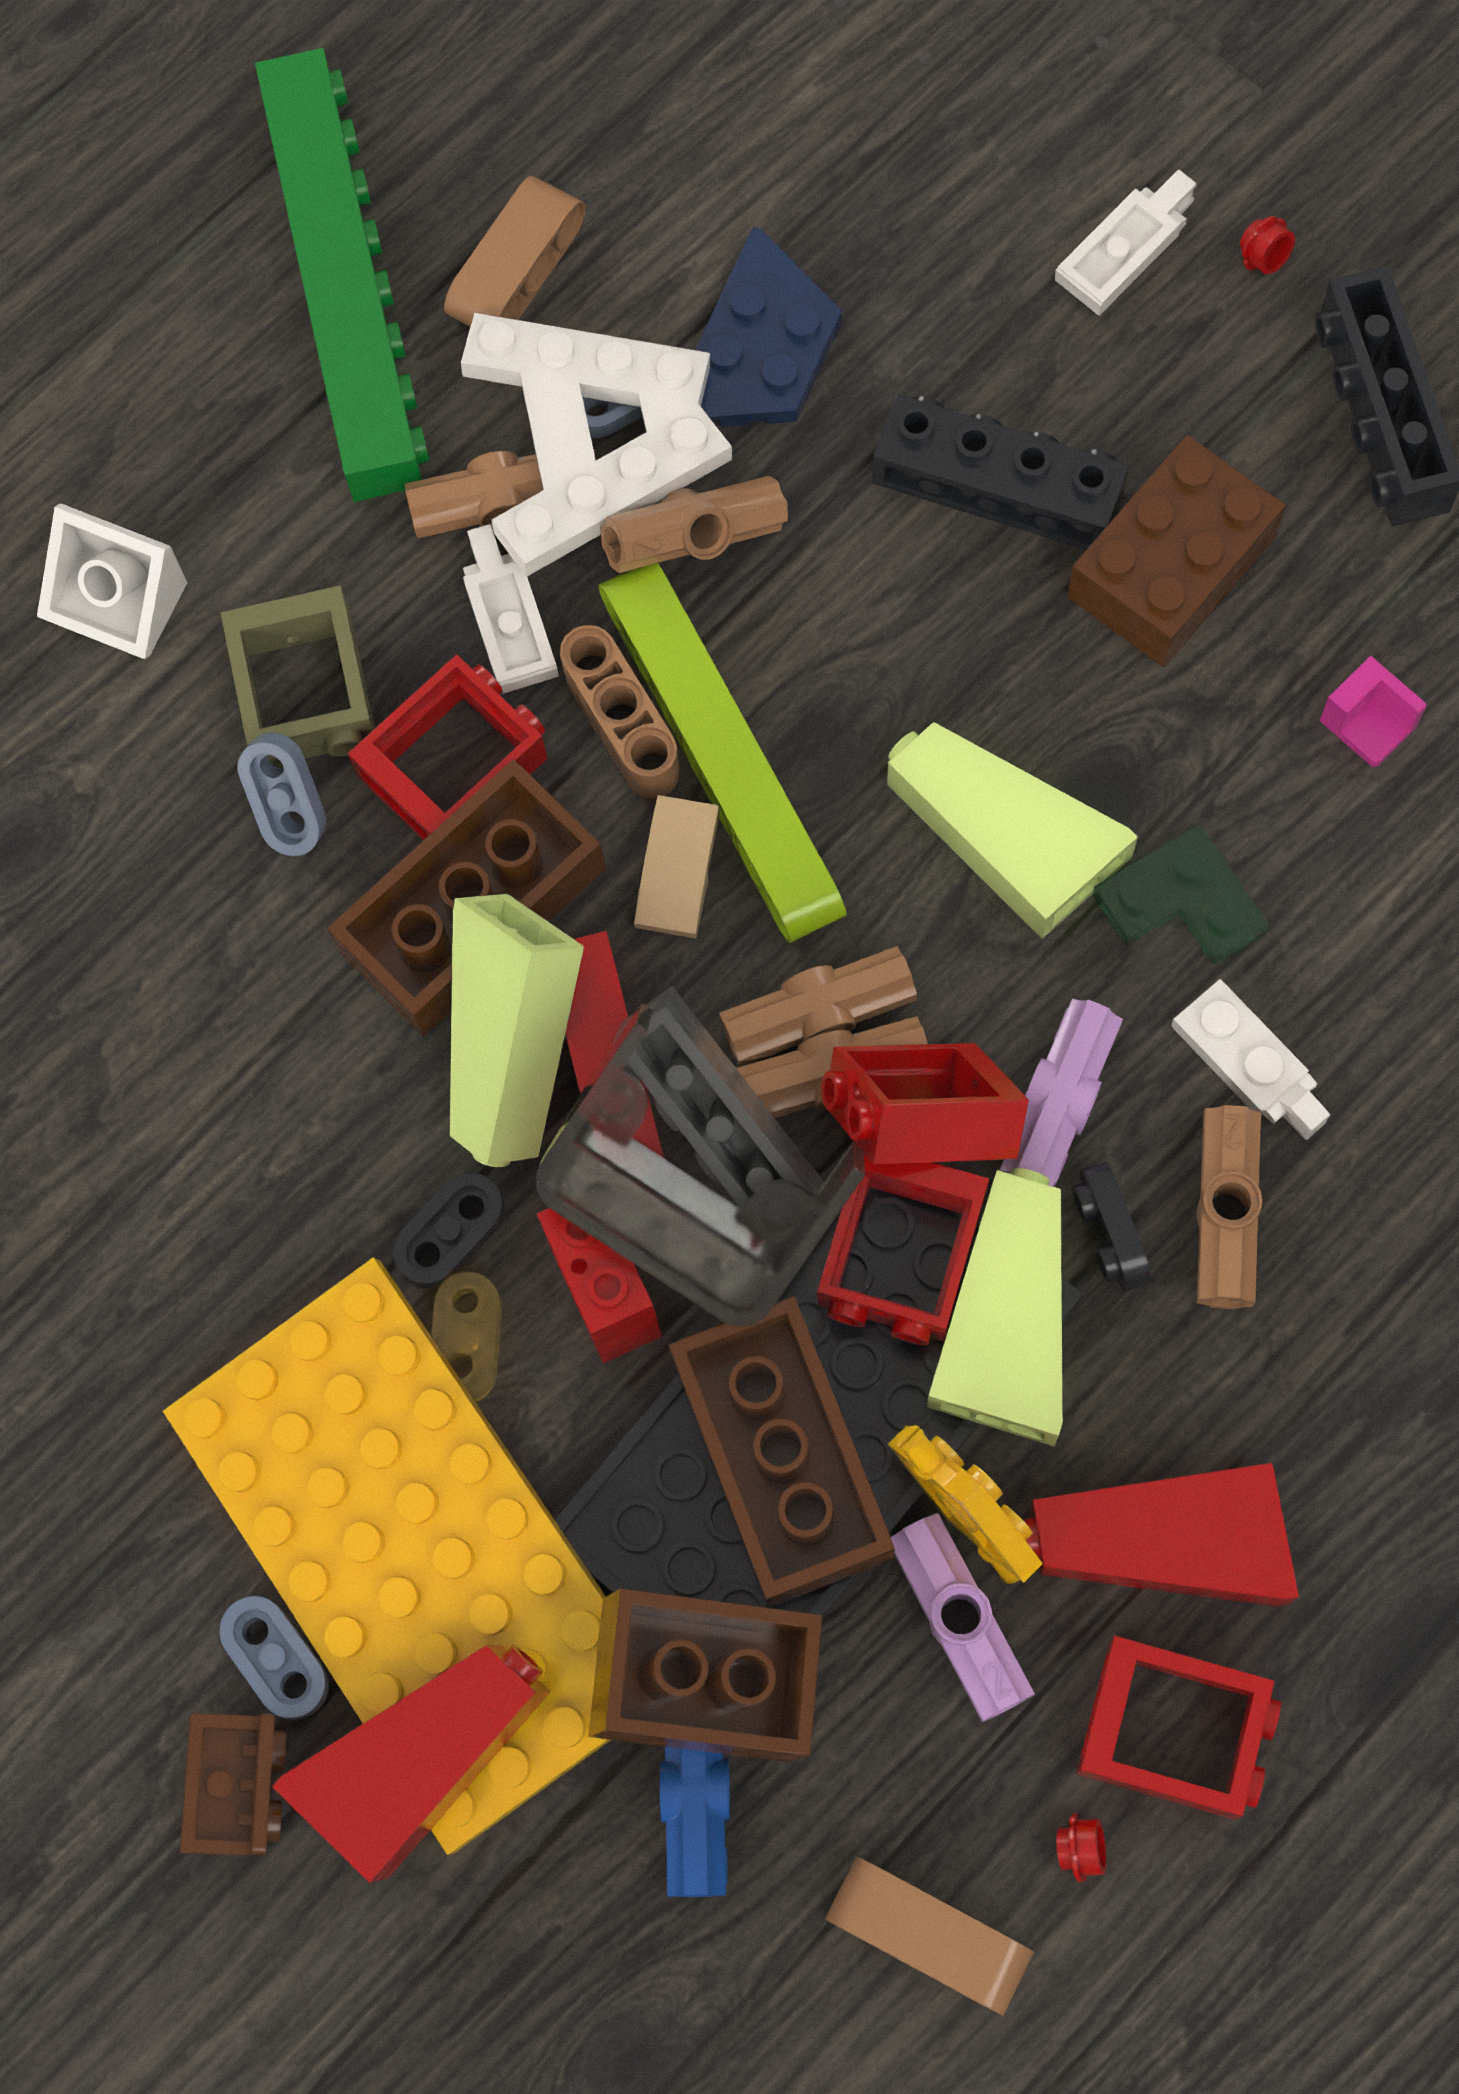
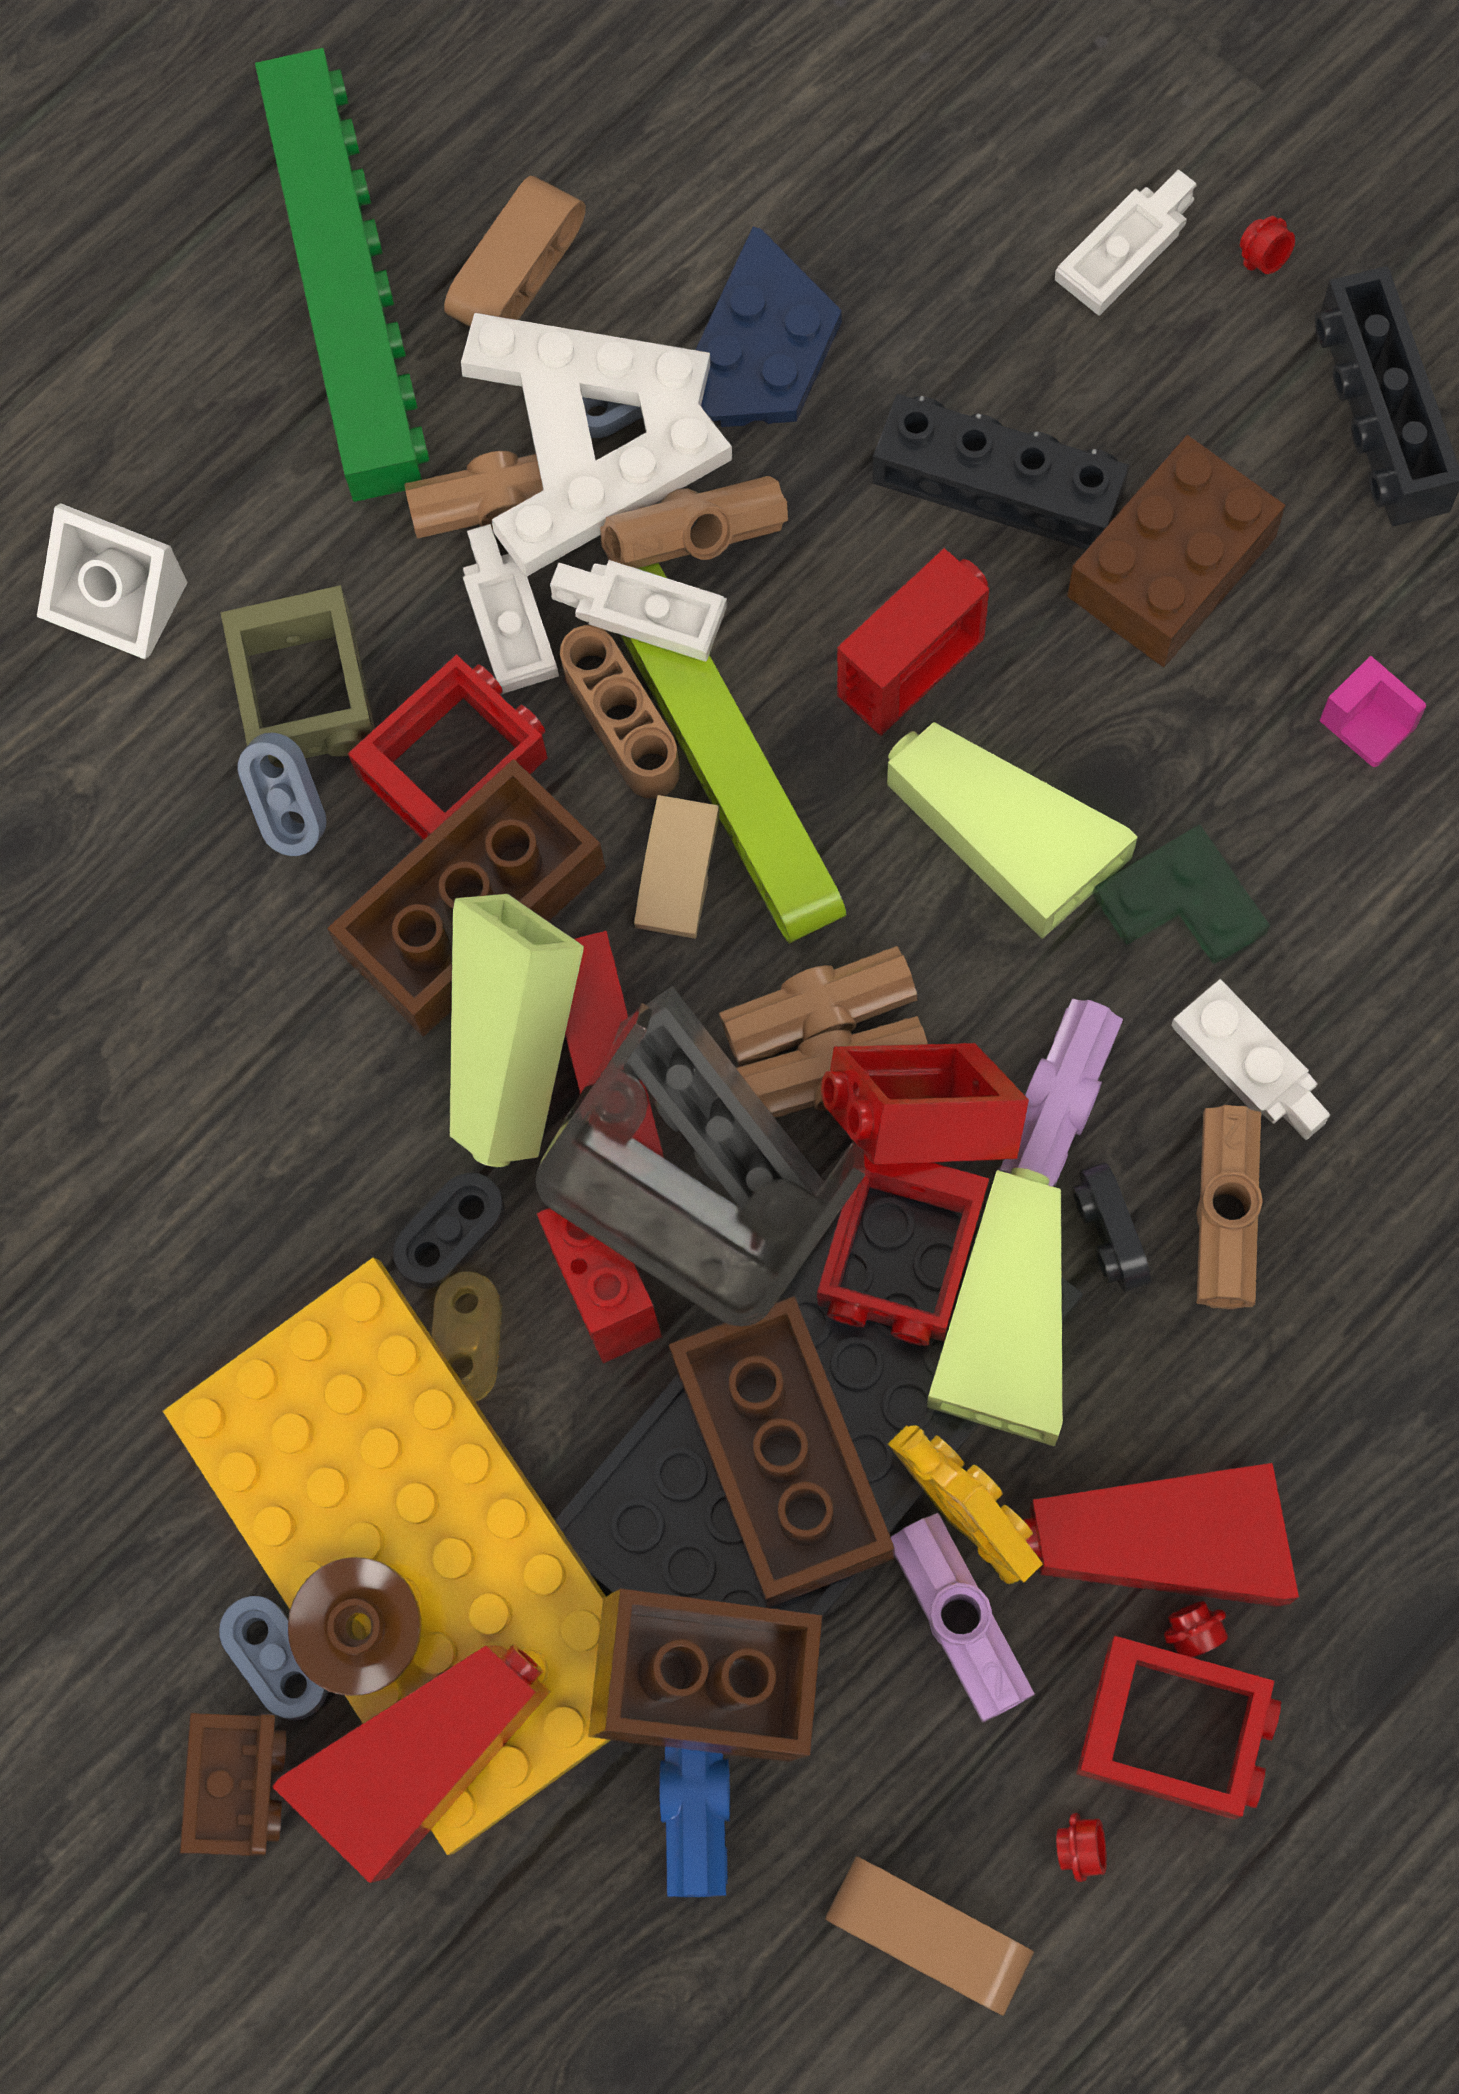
(323, 1620): none -> reddish brown dish
(642, 606): none -> white hinge
(913, 640): none -> red window
(1196, 1629): none -> red plate

